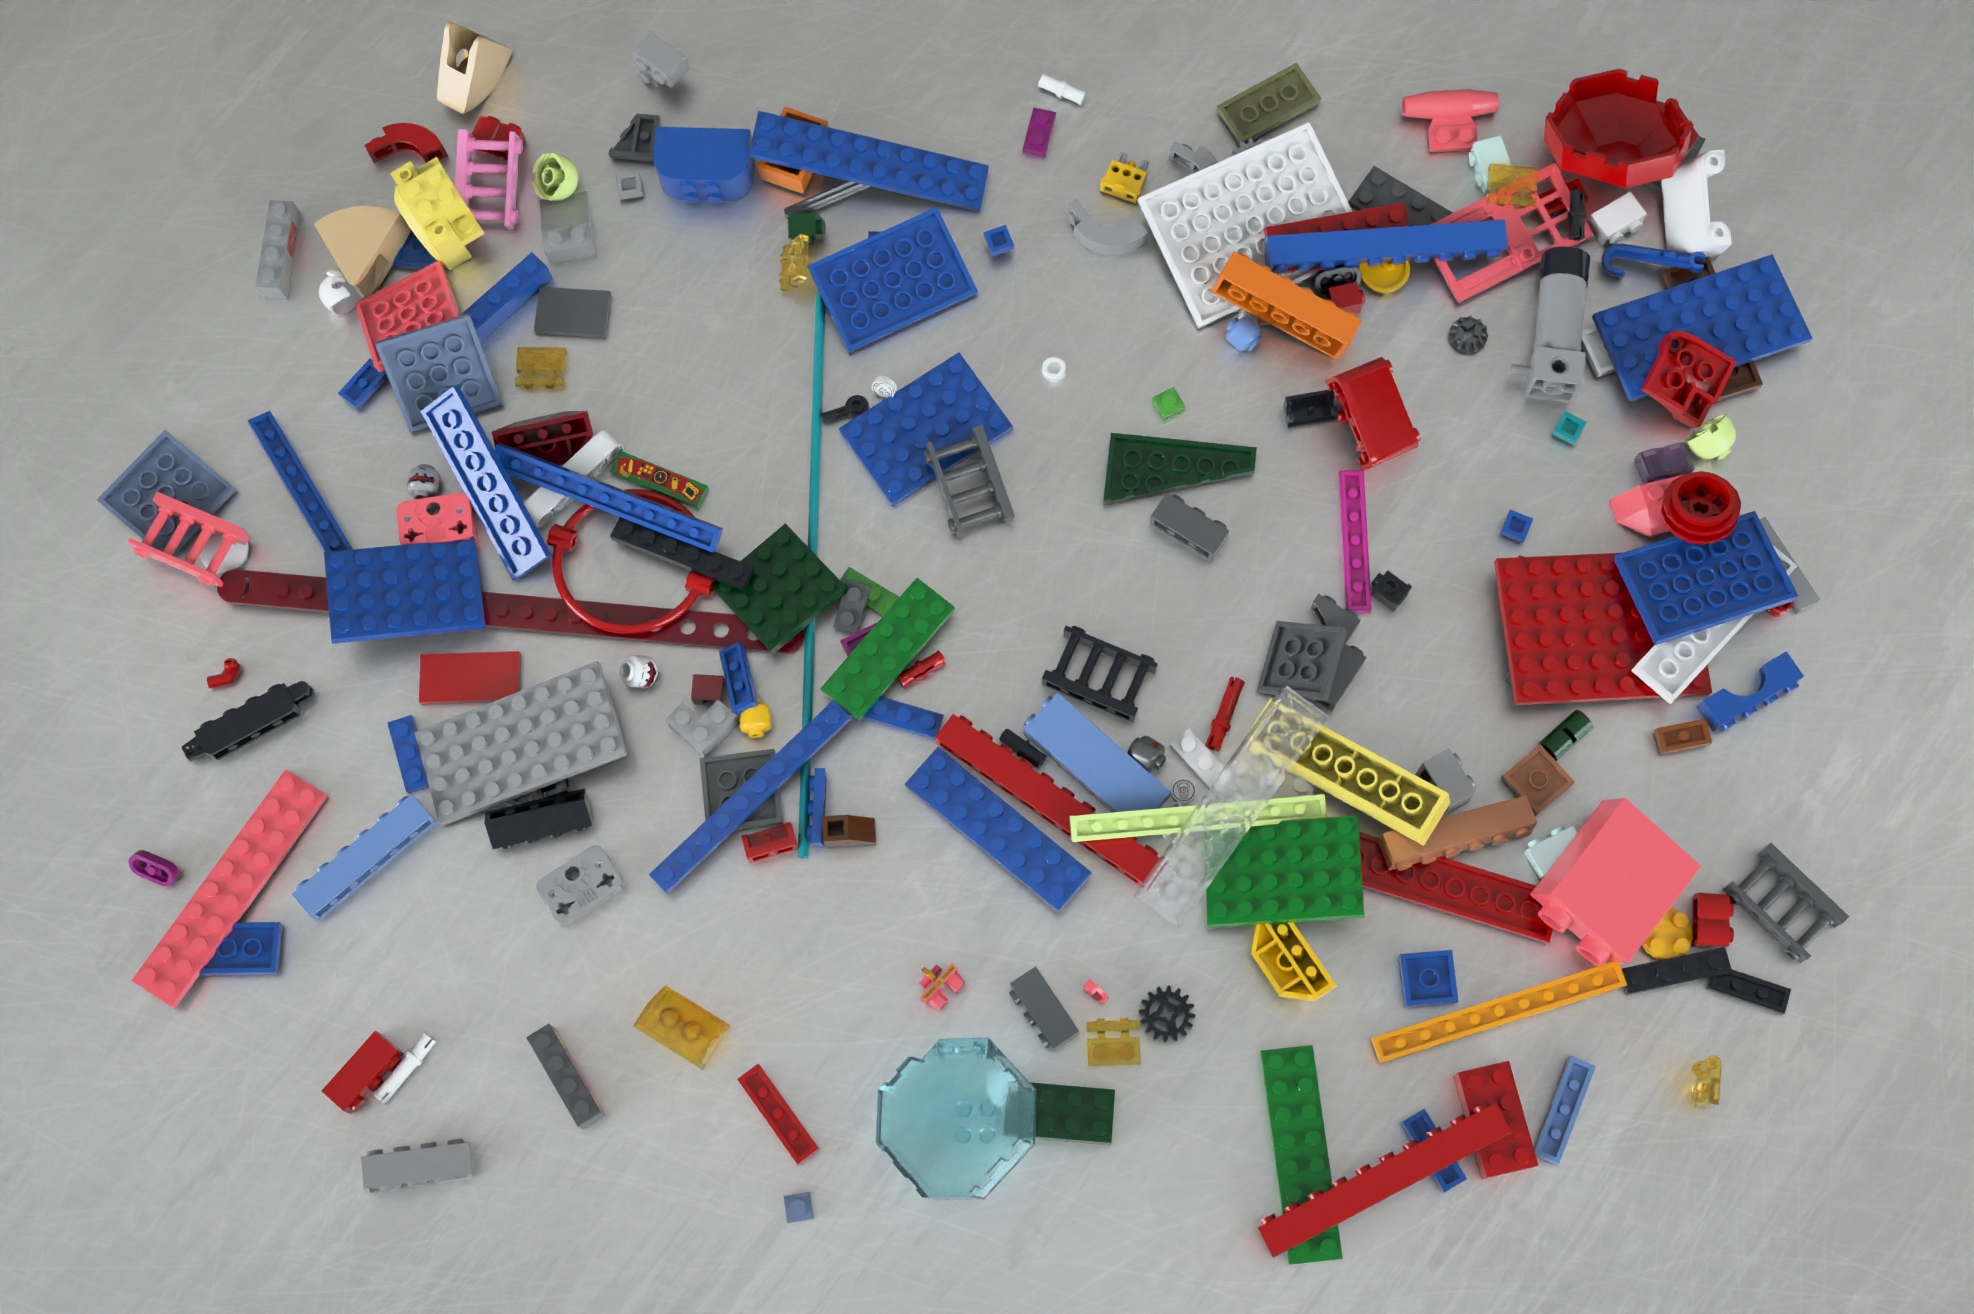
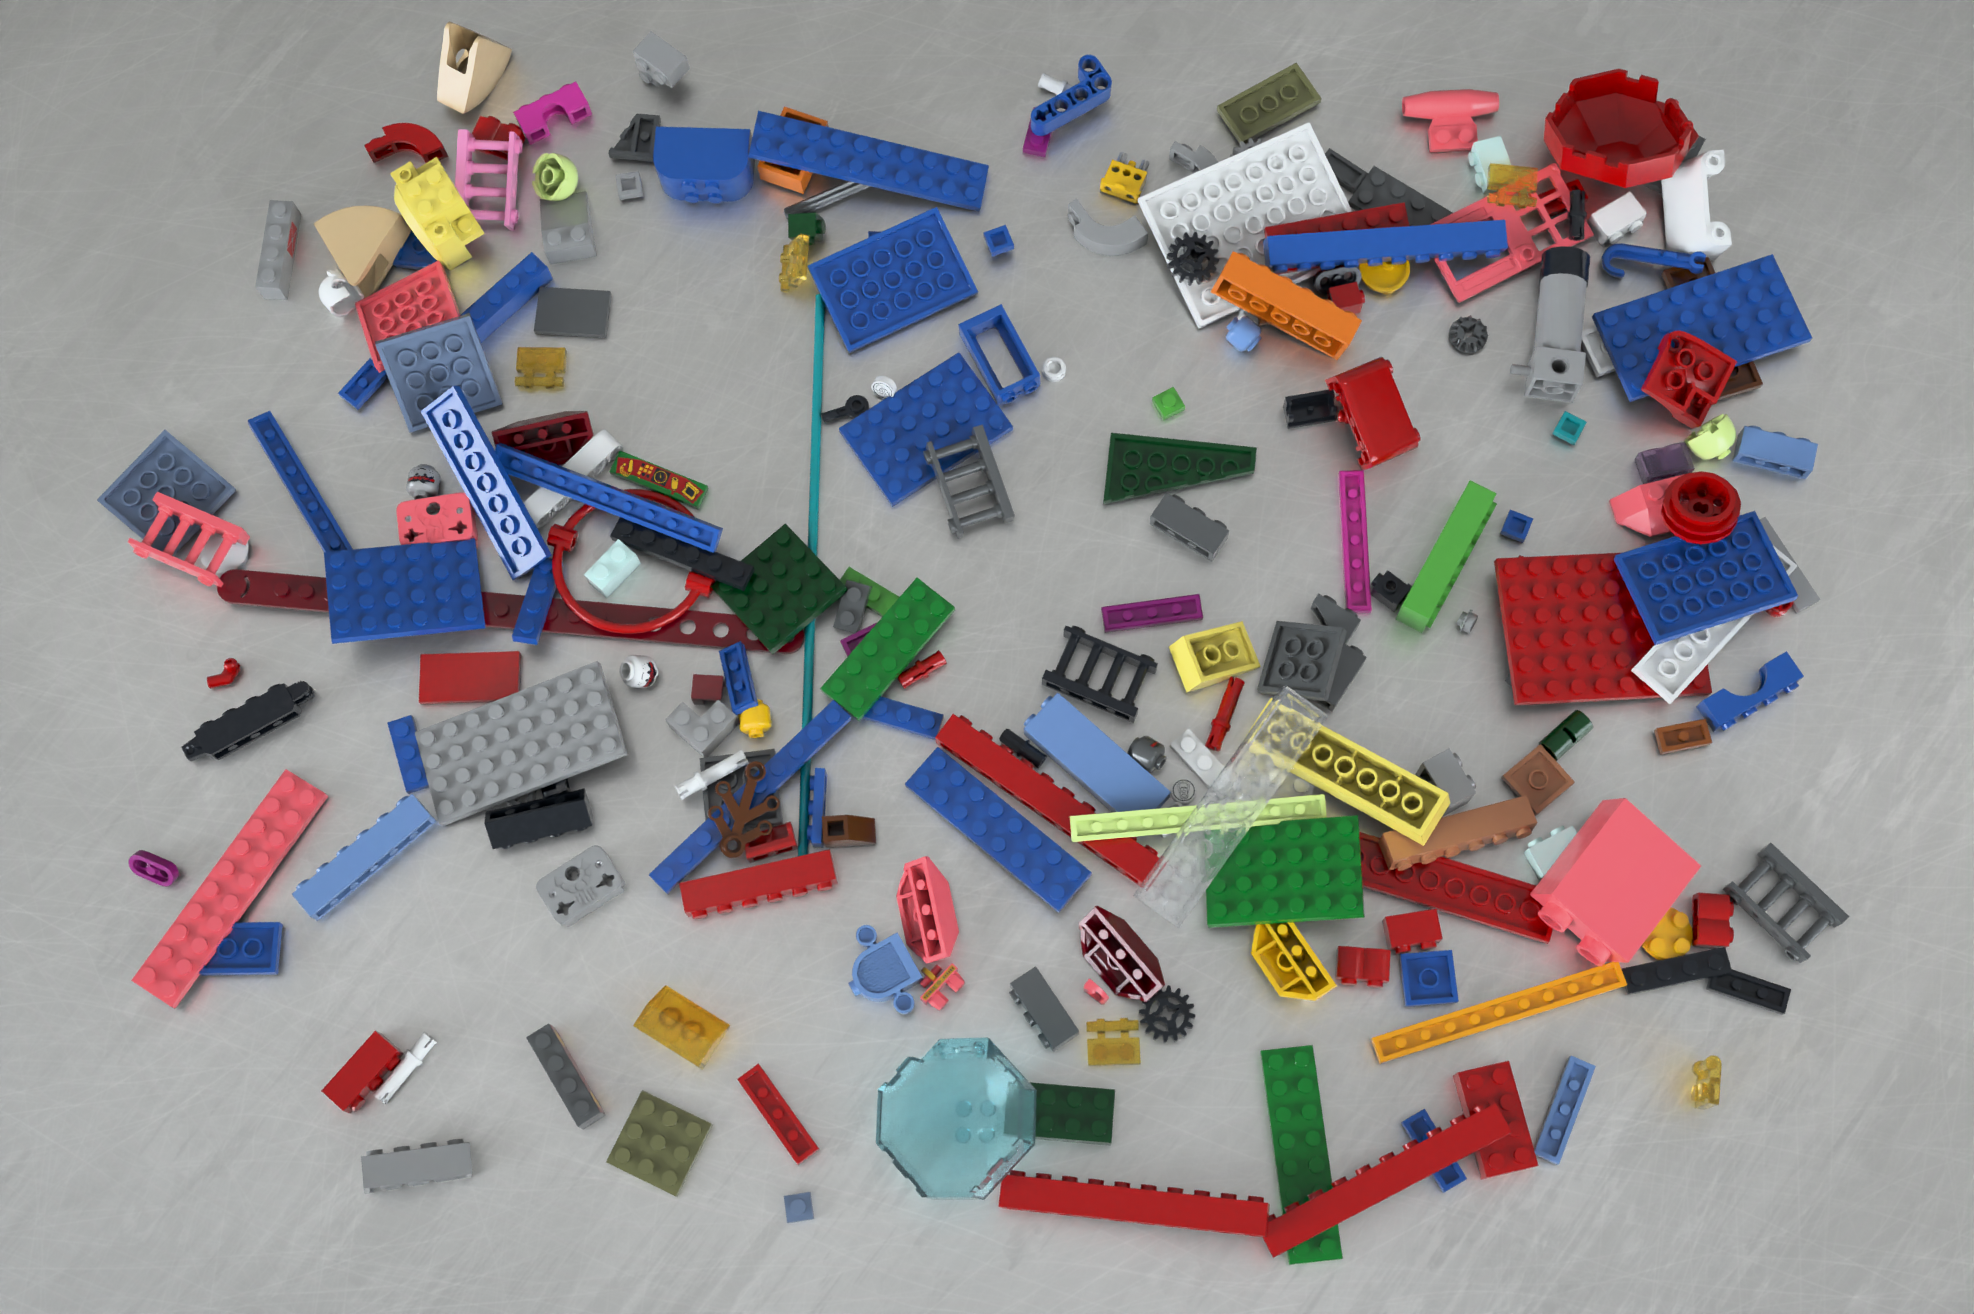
(535, 604): none -> blue plate
(565, 101): none -> dark pink arch
(612, 568): none -> light aqua brick
(659, 1143): none -> olive plate
(710, 775): none -> white pin
(741, 813): none -> reddish brown plant
(758, 883): none -> red brick
(884, 970): none -> medium blue piece
(927, 910): none -> coral wedge
(998, 319): none -> blue piece
(1046, 117): none -> blue beam
(1120, 956): none -> dark red wedge
(1135, 1205): none -> red brick
(1152, 613): none -> magenta tile
(1190, 248): none -> black gear
(1213, 656): none -> light yellow slope
(1347, 173): none -> dark grey tile
(1362, 965): none -> red brick
(1412, 930): none -> red brick
(1447, 557): none -> bright green brick
(1467, 621): none -> light grey plate
(1775, 452): none -> medium blue brick

